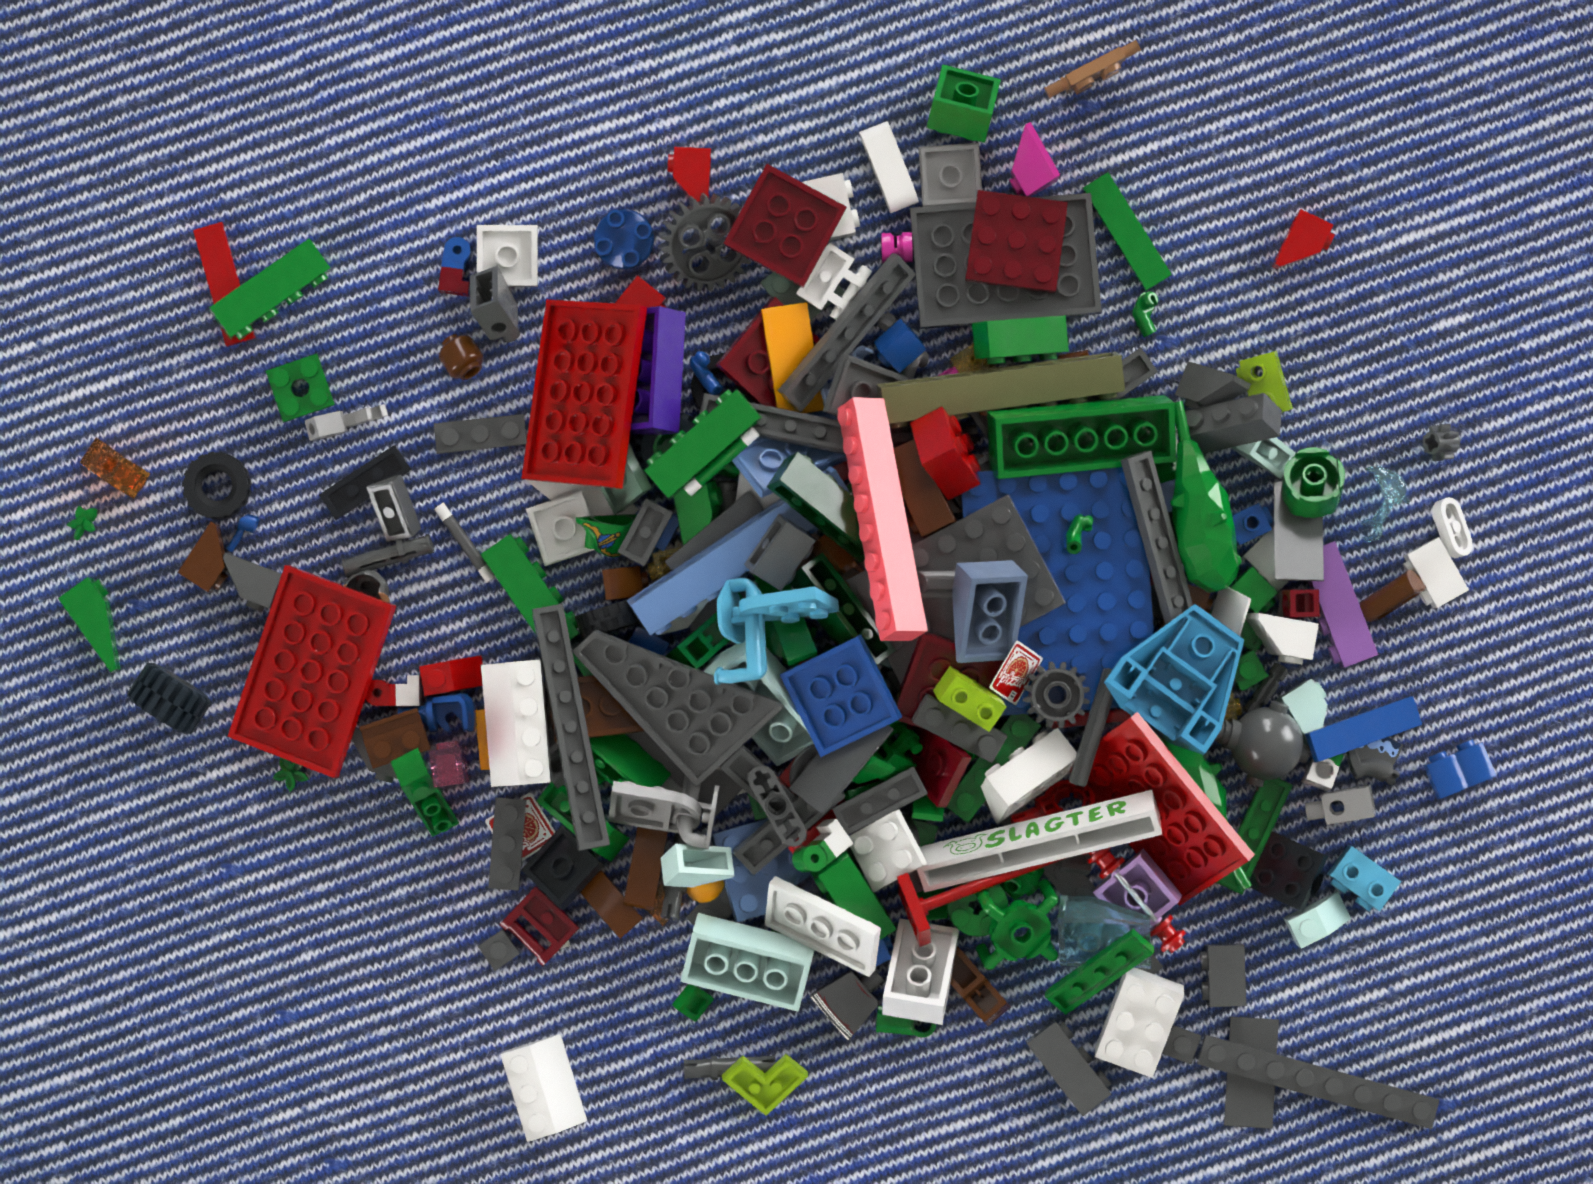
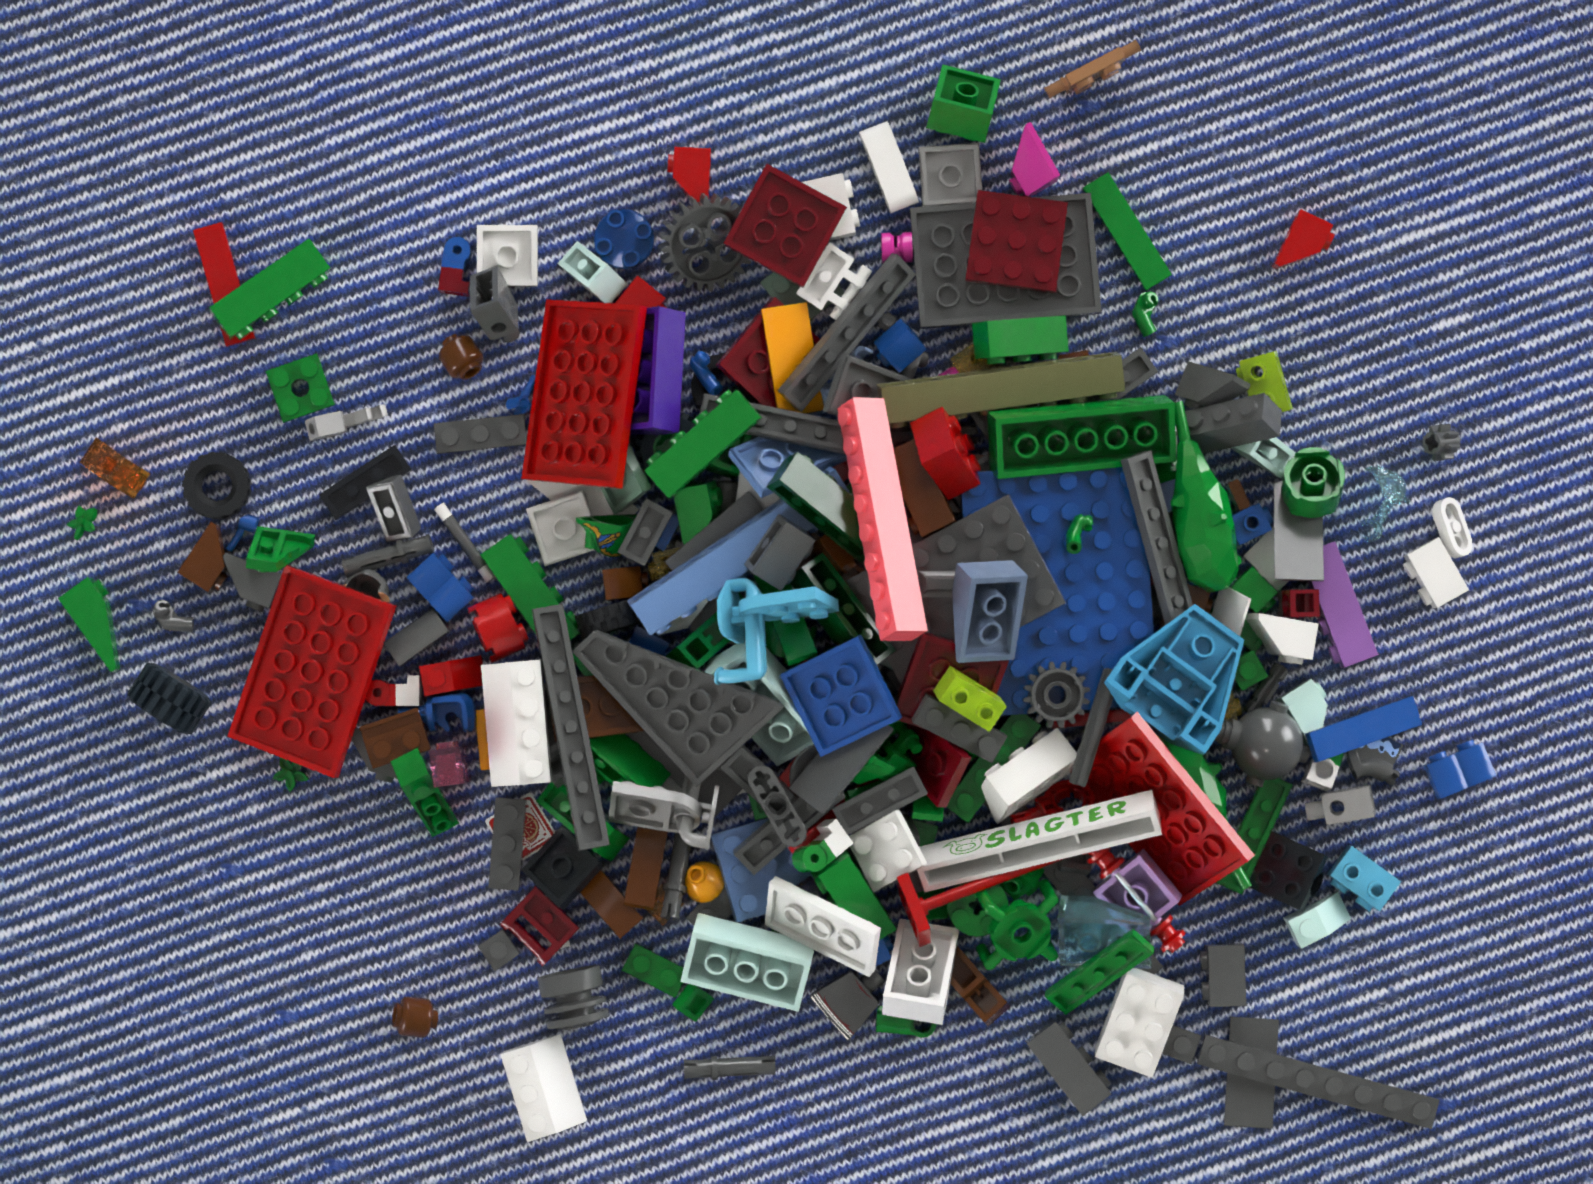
(170, 620): none -> dark grey arm
(276, 548): none -> green wing
(414, 1017): none -> reddish brown head
(417, 637): none -> dark grey brick
(441, 587): none -> blue brick
(497, 627): none -> red brick
(522, 402): none -> blue hand
(573, 997): none -> dark grey wheel
(592, 273): none -> light aqua slope
(654, 970): none -> green plate
(696, 866): light aqua slope -> none
(721, 461): green bar -> none
(767, 1088): lime tile -> none
(1014, 672): sticker -> none
(1237, 495): none -> reddish brown tile
(1392, 596): reddish brown brick -> none

